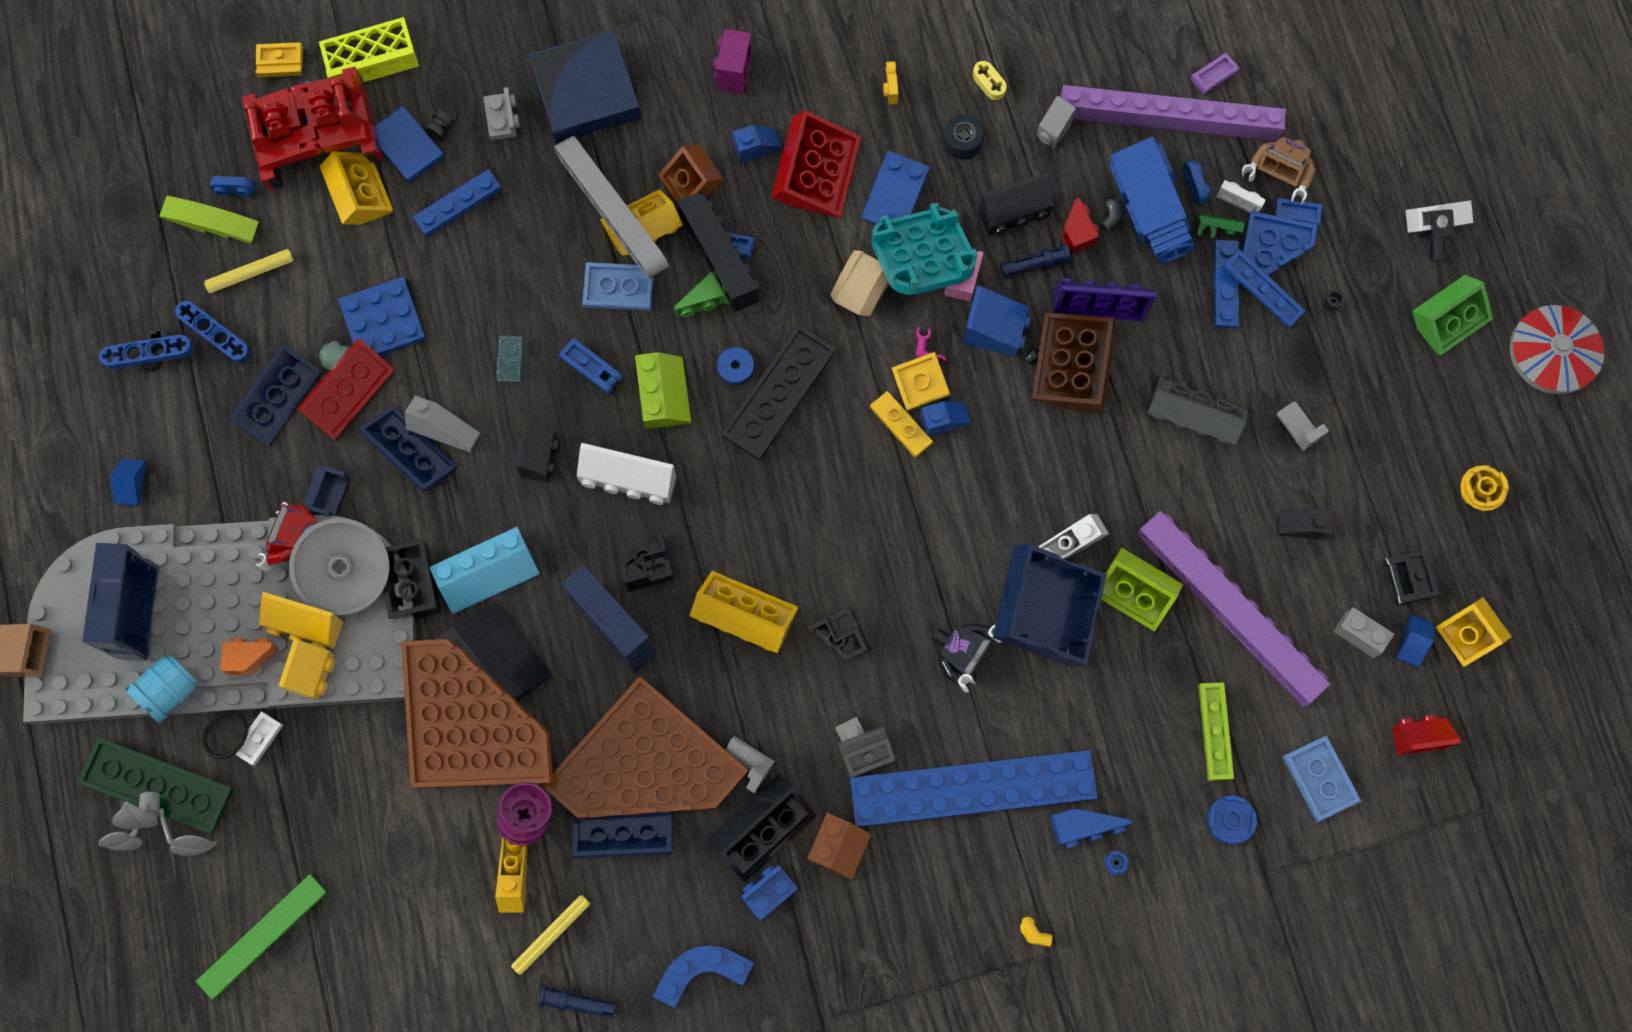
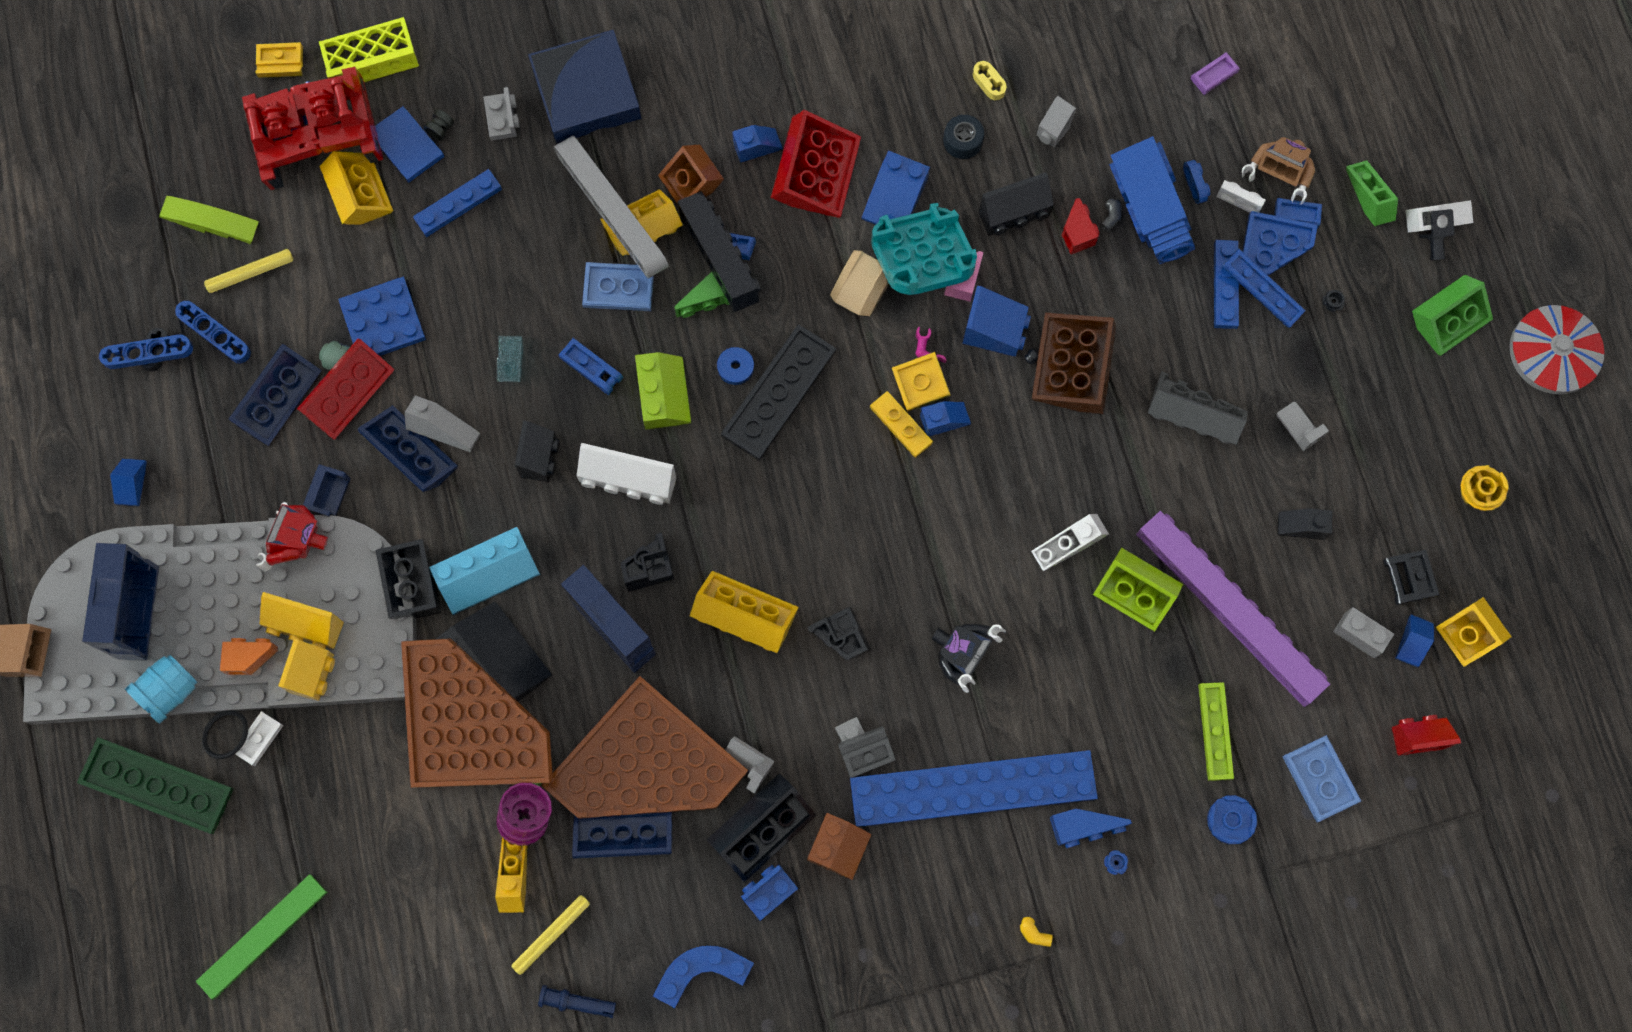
(146, 816): light grey plant -> none
(232, 185): blue plate -> none
(339, 566): light grey dish -> none
(733, 61): magenta brick -> none
(891, 87): yellow plate -> none
(1046, 259): dark blue pin -> none
(1049, 605): dark blue tile -> none
(1102, 300): dark purple slope -> none
(1175, 113): medium lavender brick -> none
(1228, 225): green plate -> none
(1373, 193): none -> bright green slope

